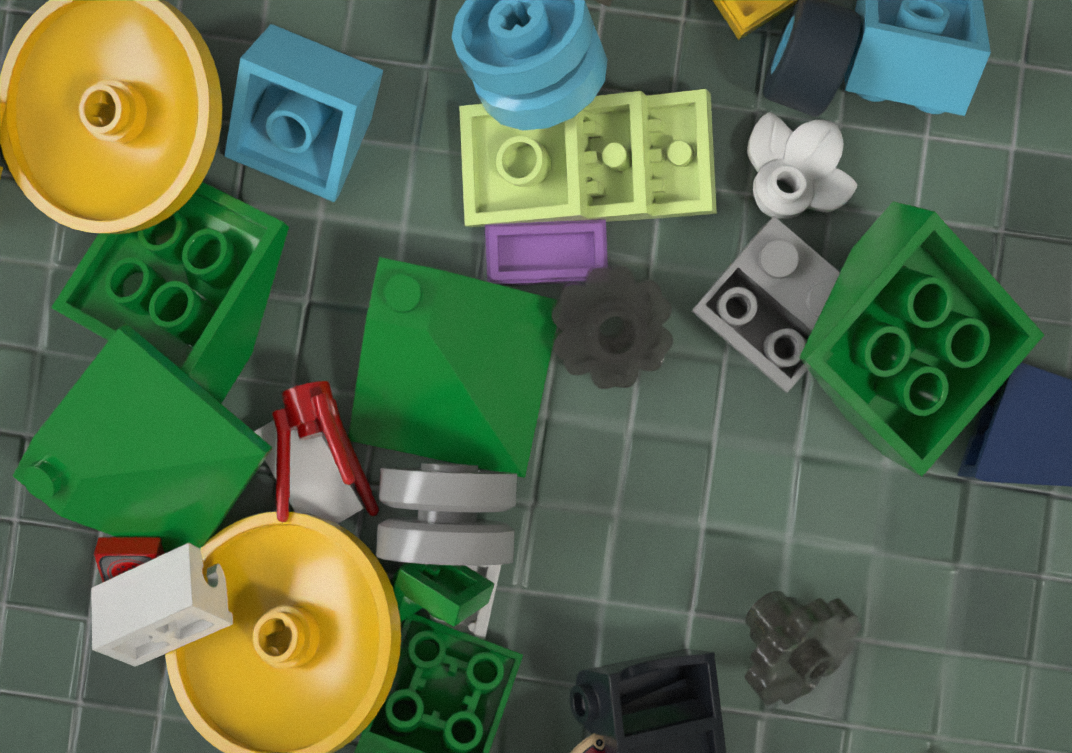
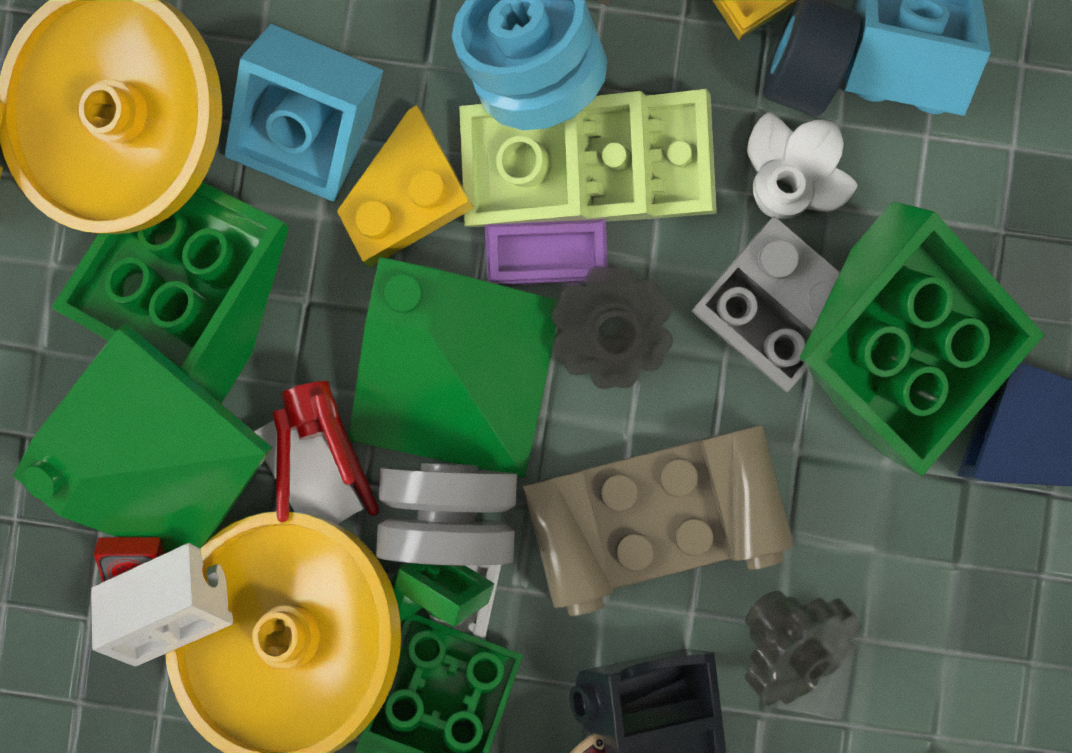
(403, 192): none -> yellow wing
(658, 517): none -> dark tan piece

